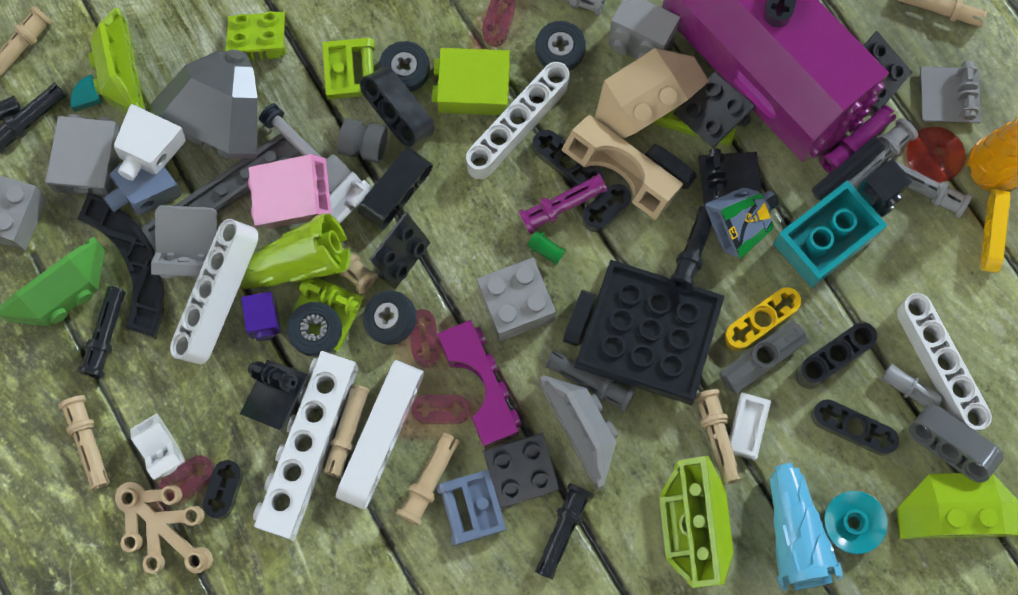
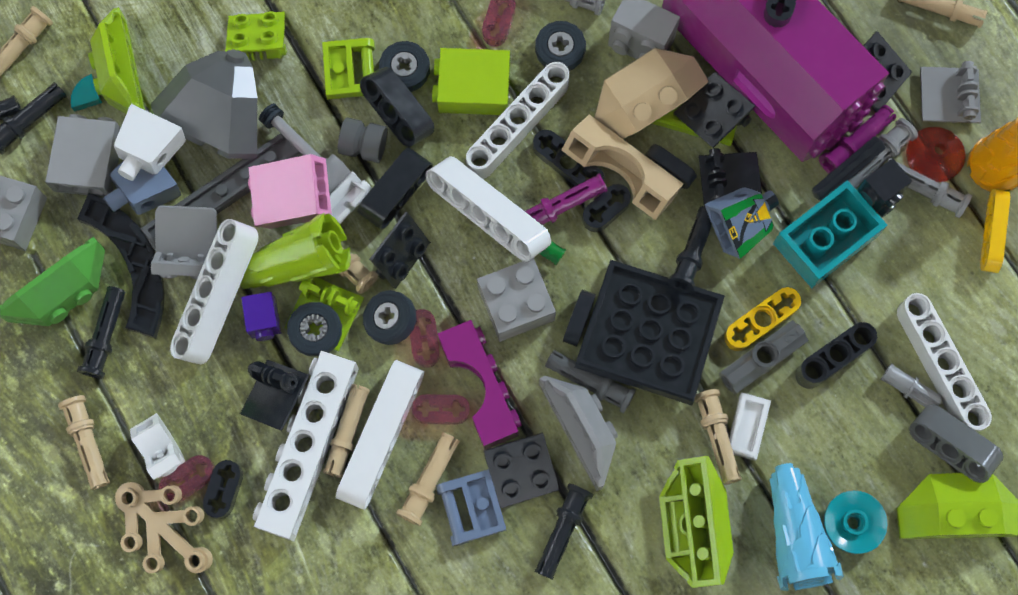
(488, 208): none -> white beam
(837, 410): black beam -> none

